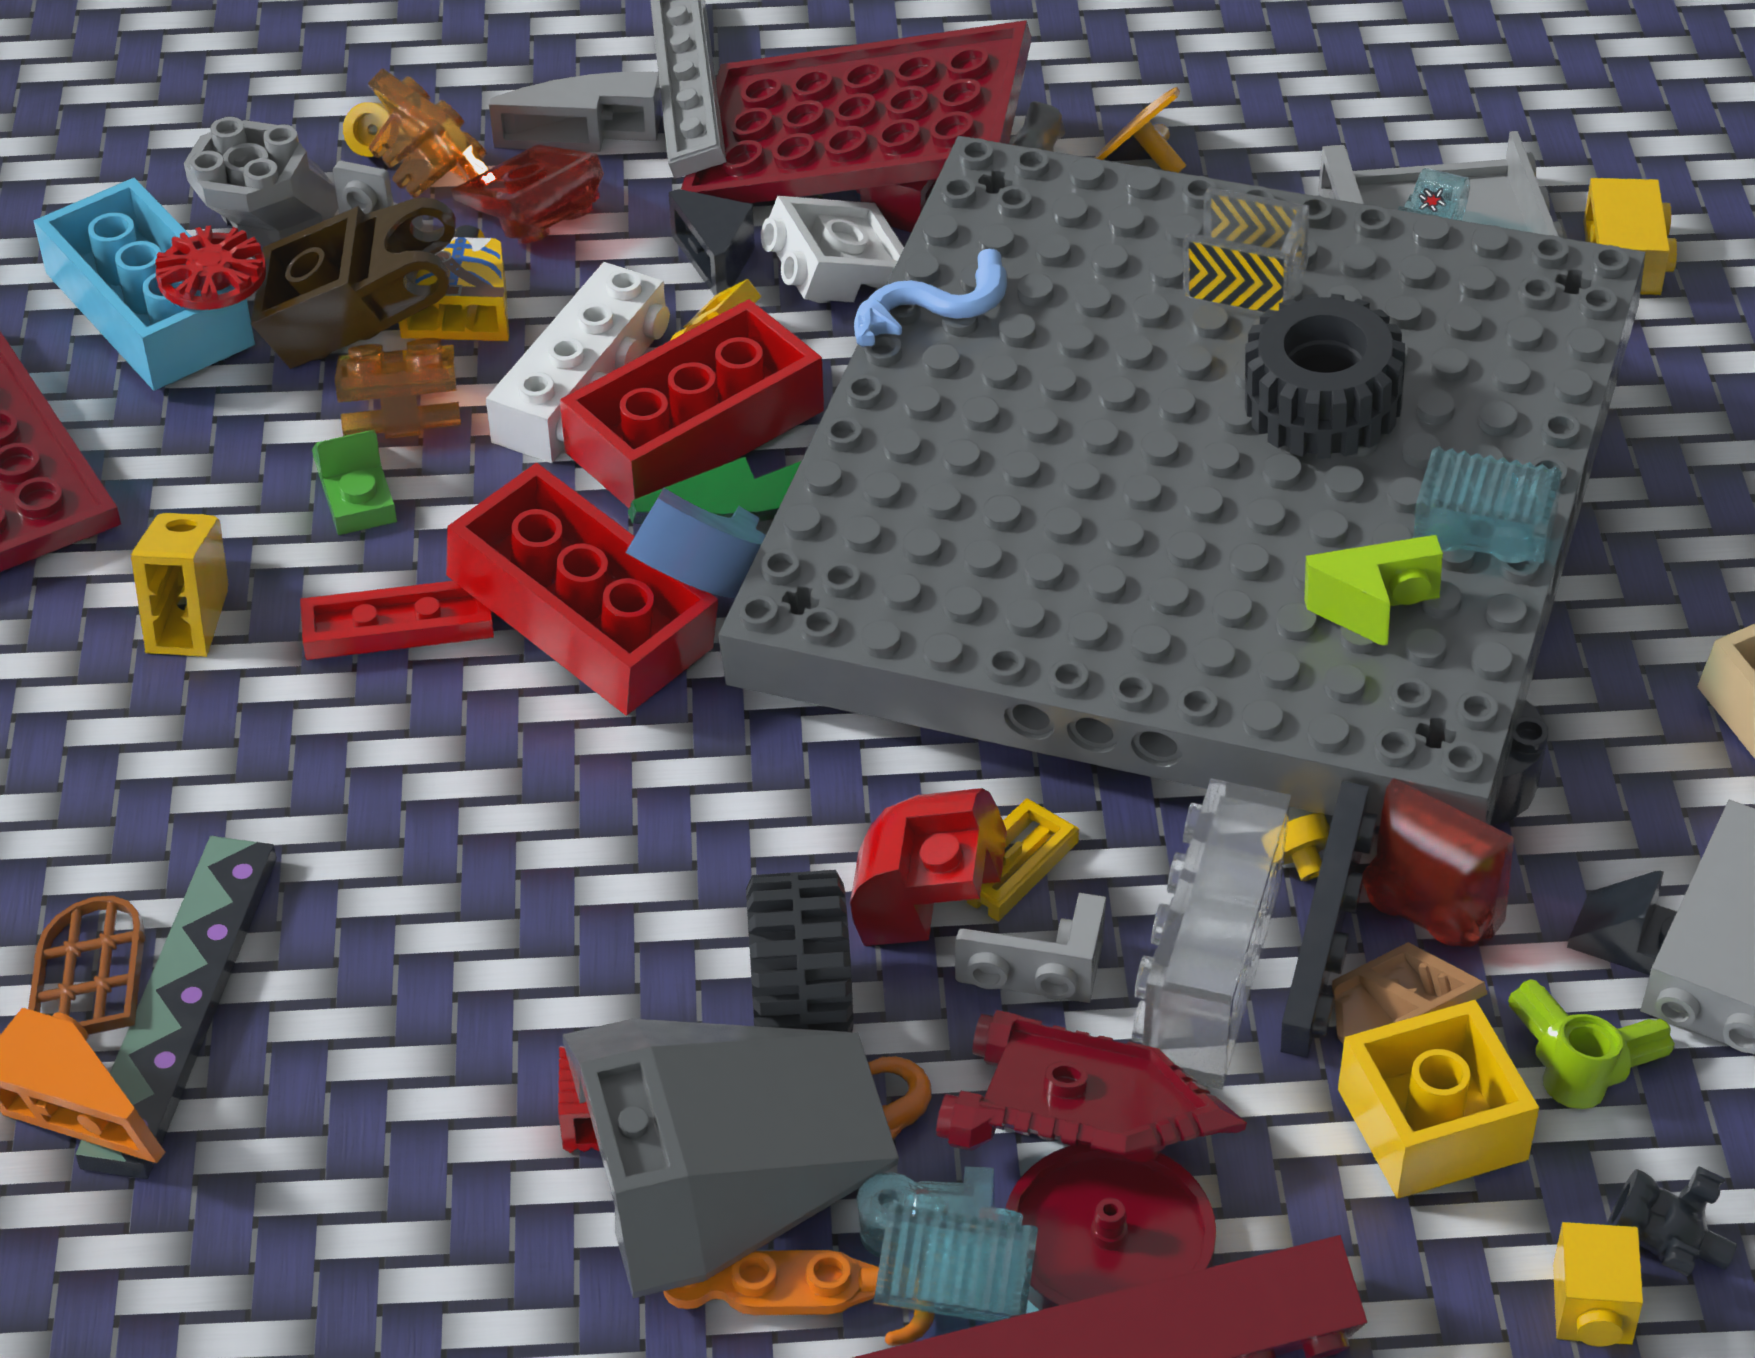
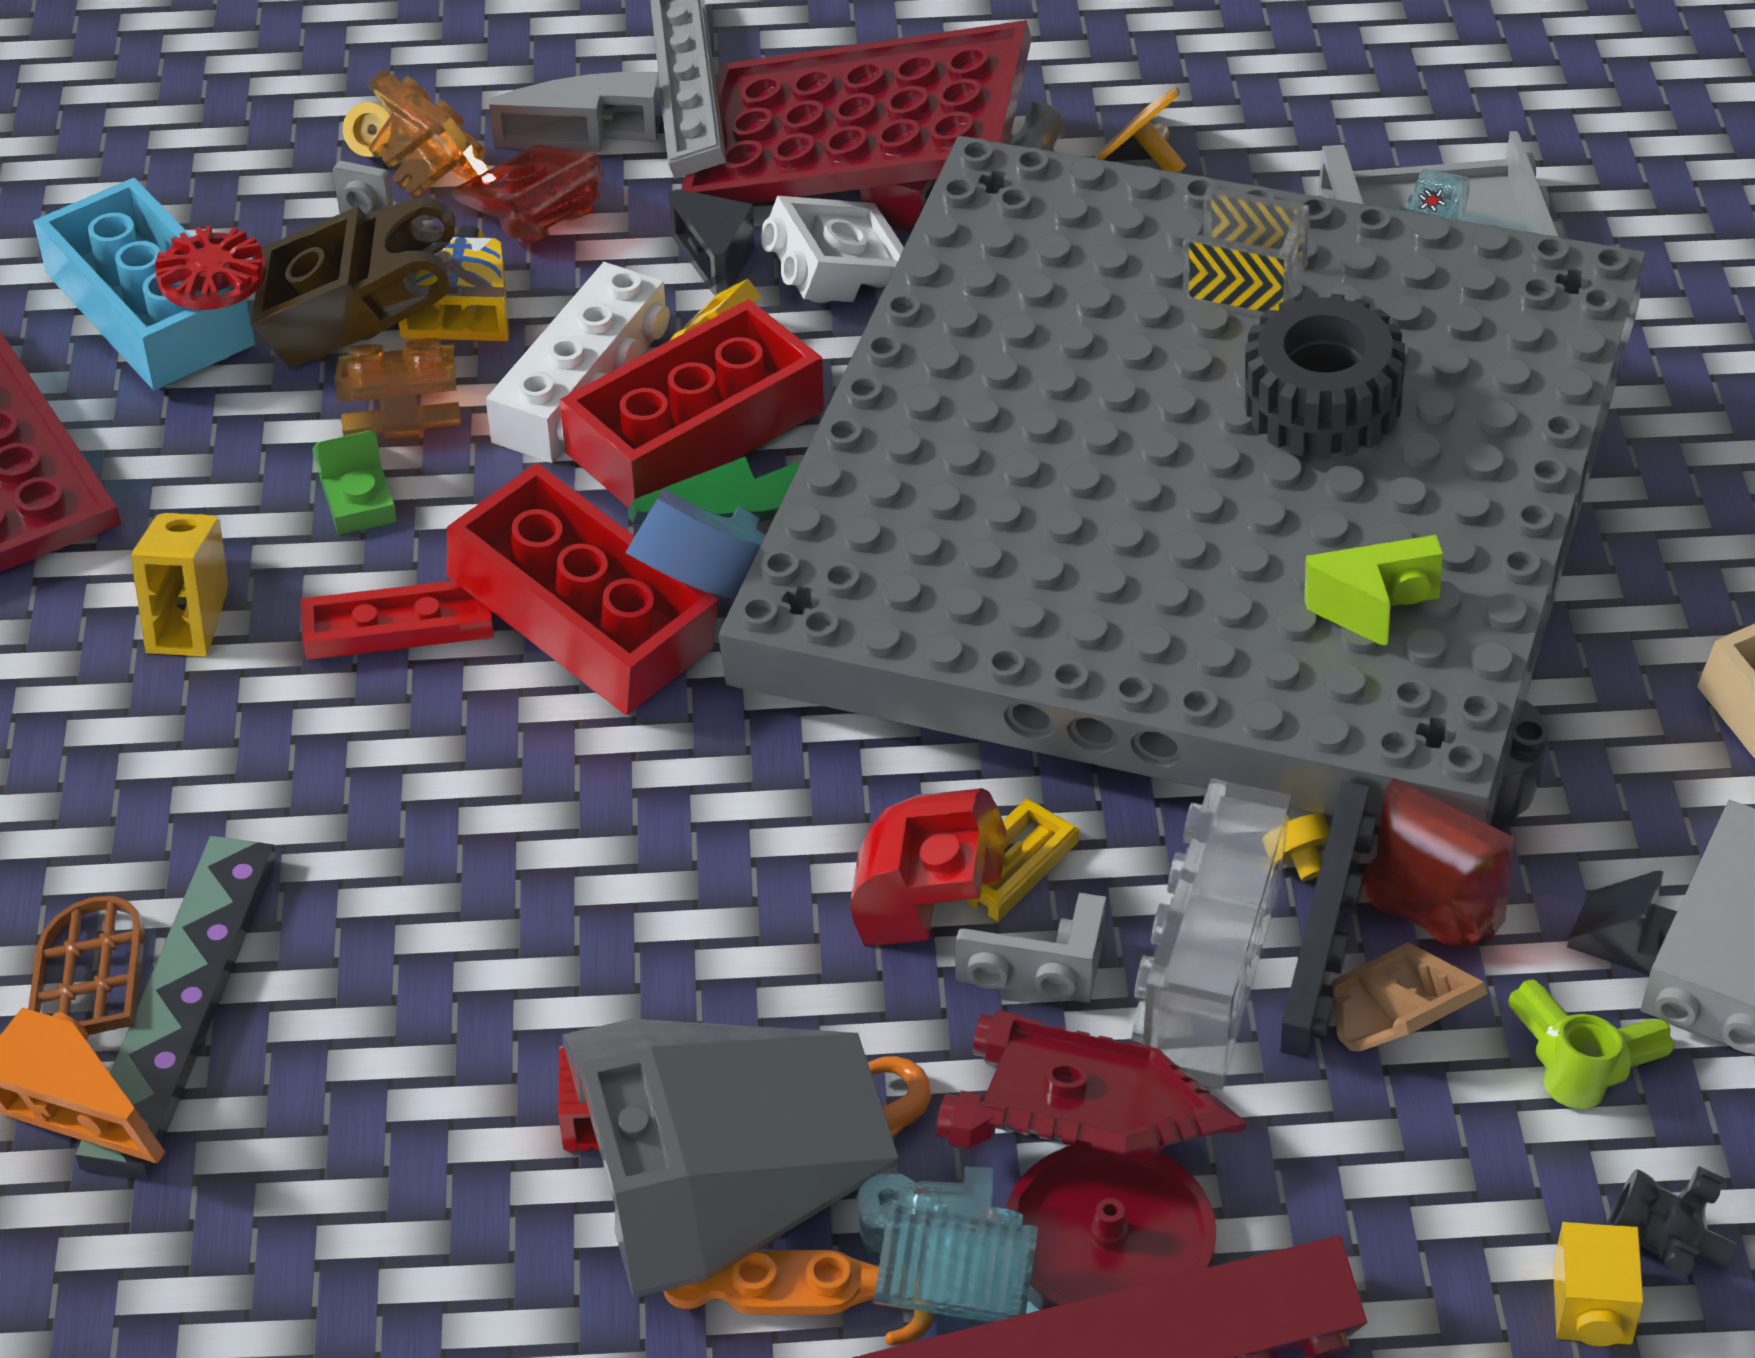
(259, 179): light grey brick -> none
(800, 951): black tyre -> none
(874, 315): light blue animal -> none
(1437, 1098): yellow brick -> none
(1488, 505): clear light blue brick -> none
(1634, 218): yellow brick -> none

